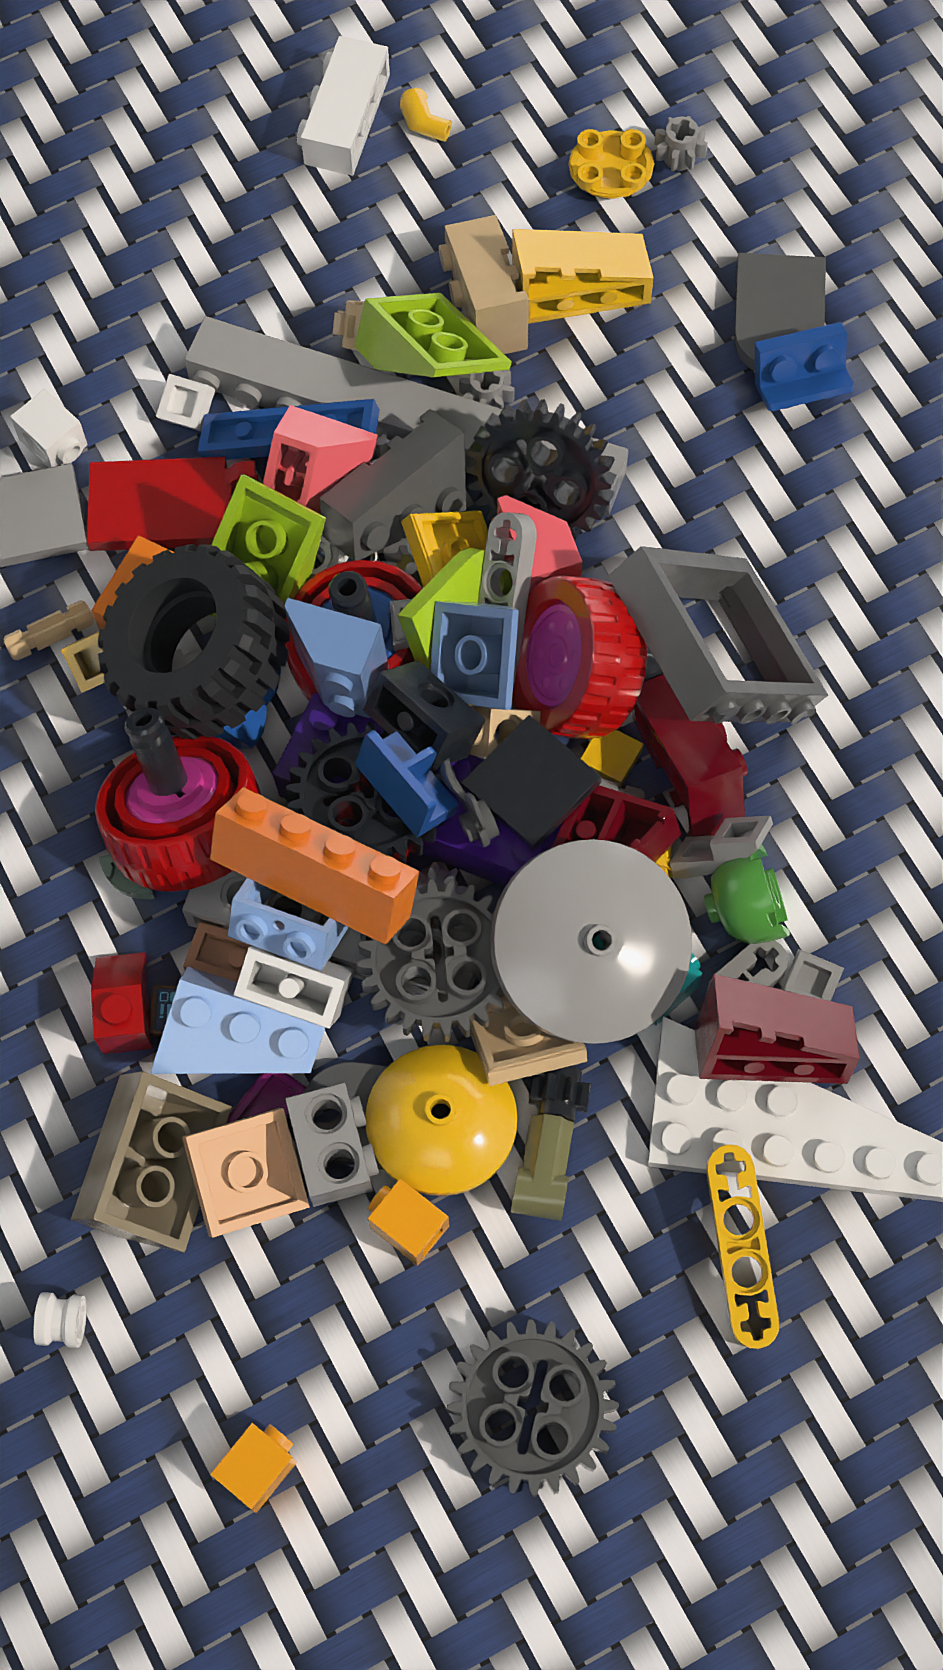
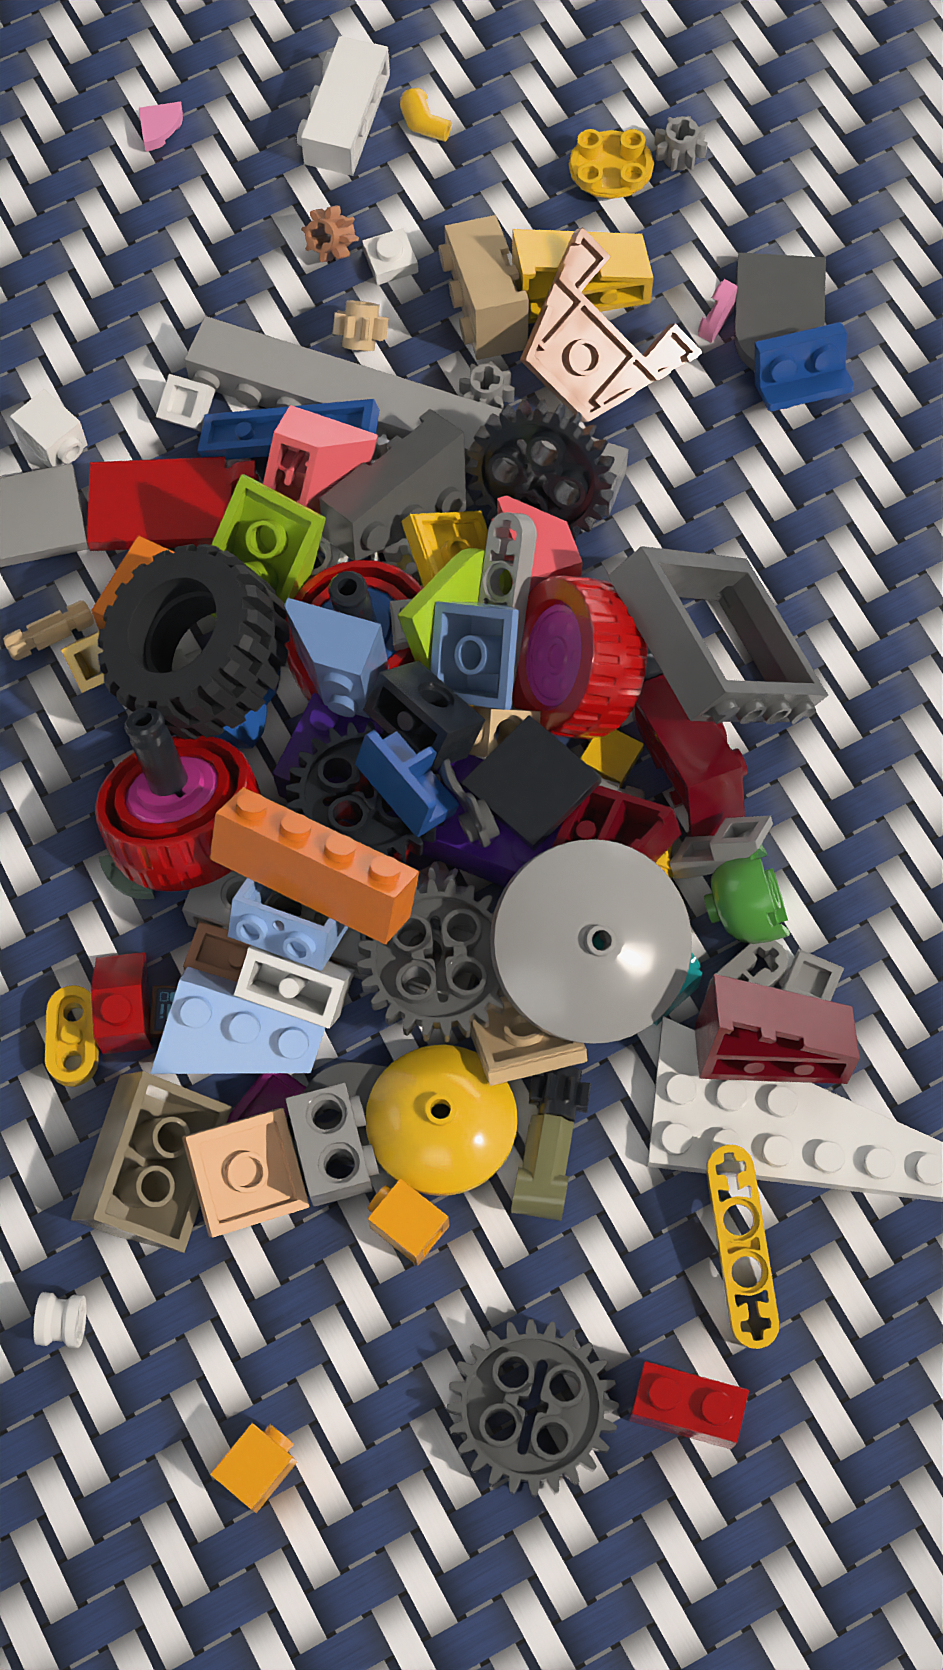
(70, 1038): none -> yellow plate
(159, 123): none -> bright pink tile
(329, 233): none -> nougat gear
(390, 256): none -> white plate
(424, 338): lime slope -> none
(582, 352): none -> wing
(689, 1405): none -> red brick
(724, 306): none -> bright pink tile

